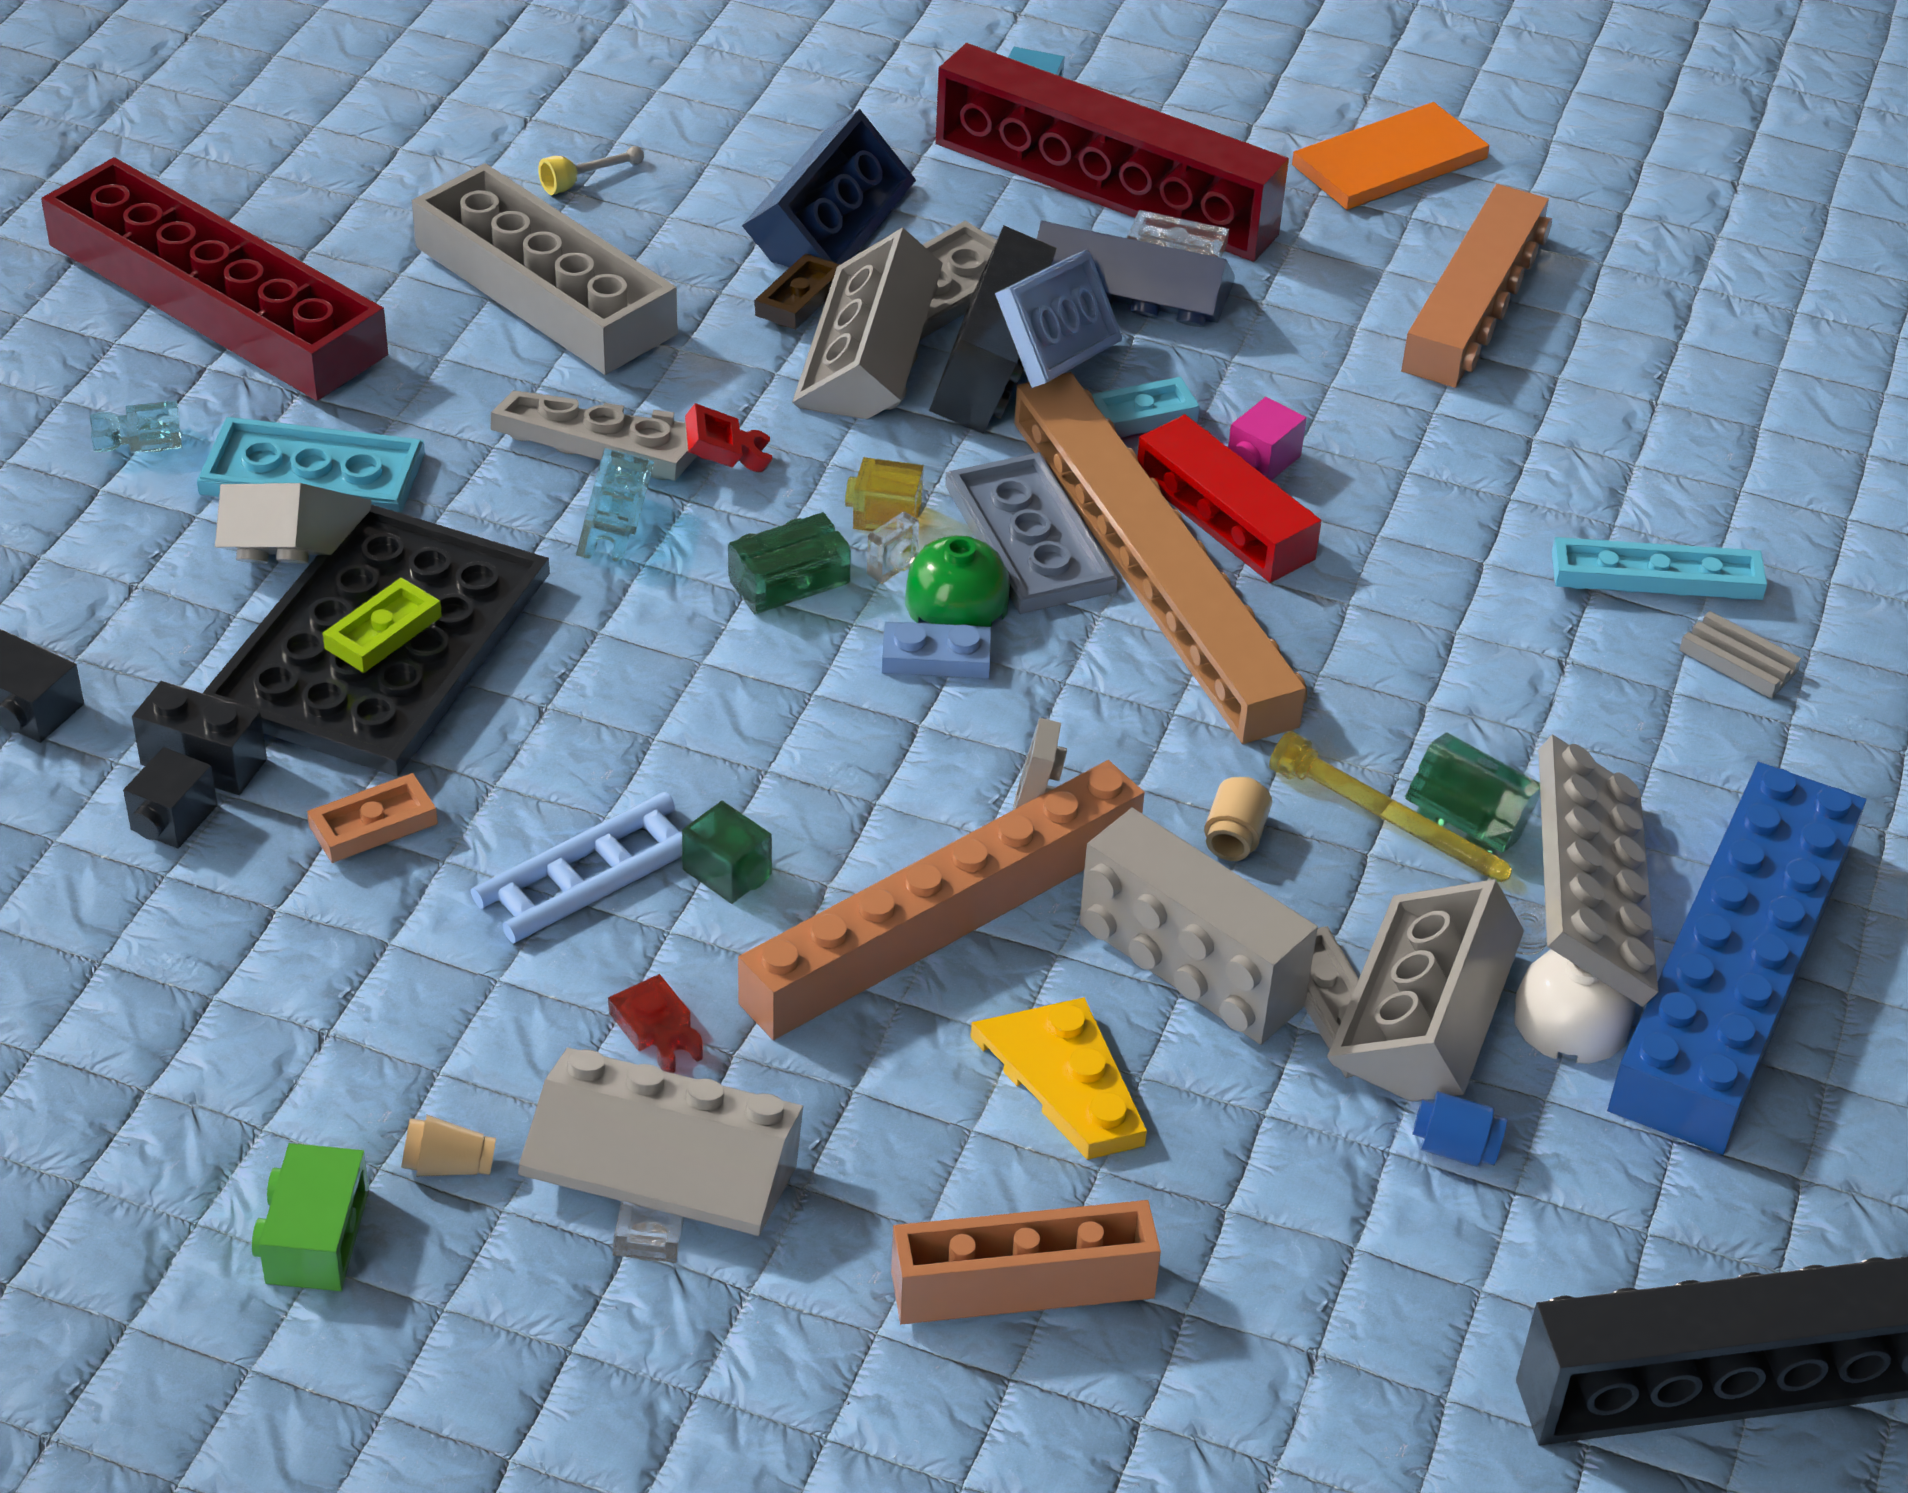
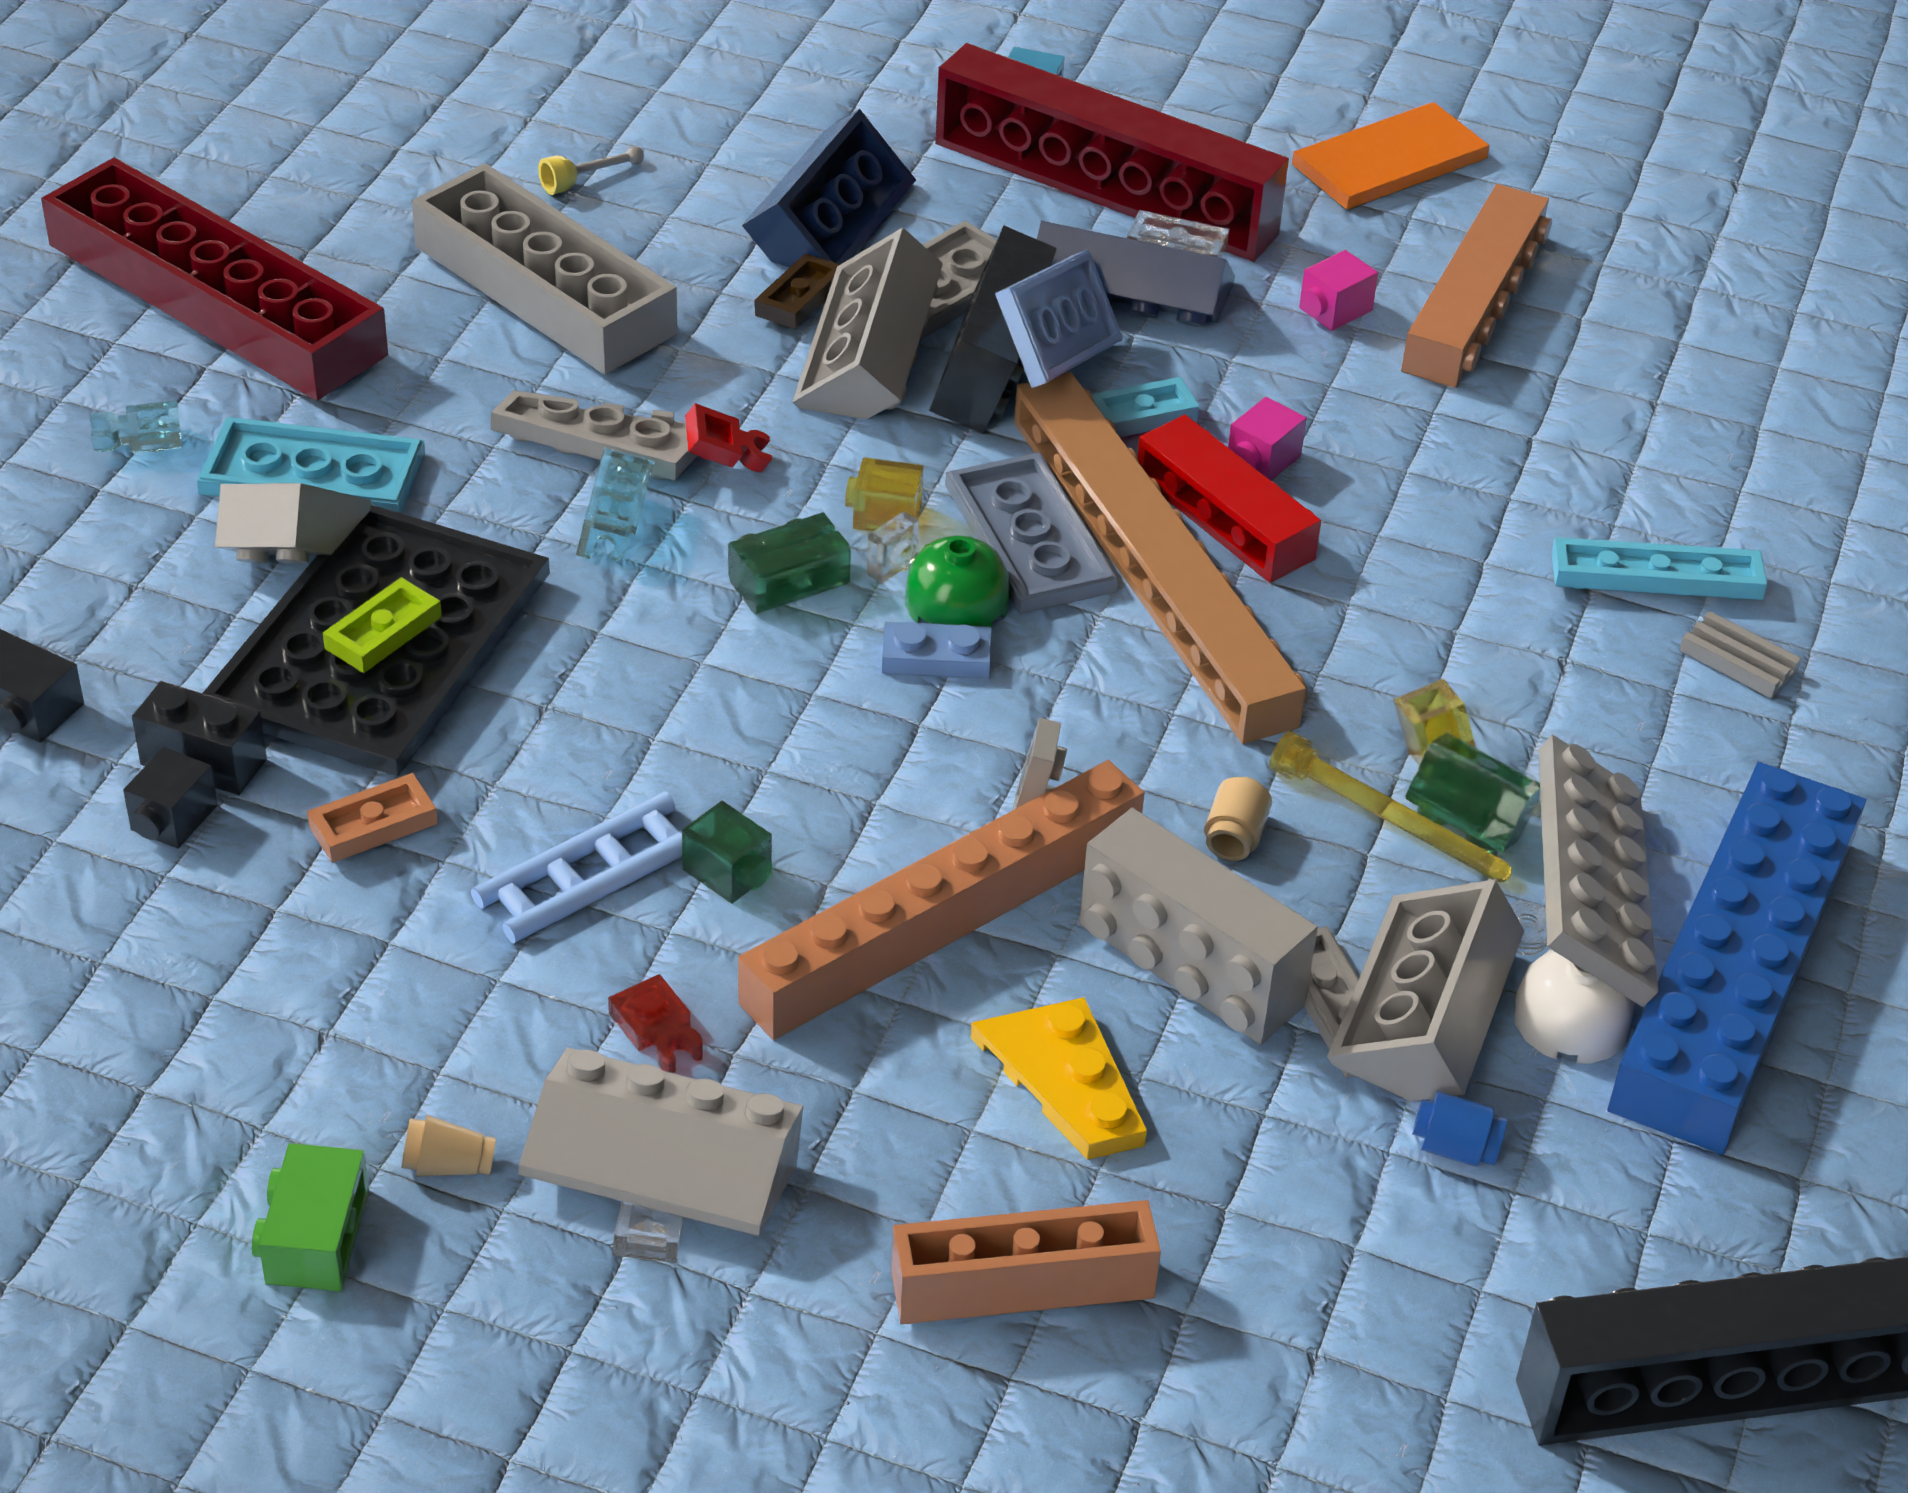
(1338, 290): none -> dark pink brick
(1429, 714): none -> clear yellow brick

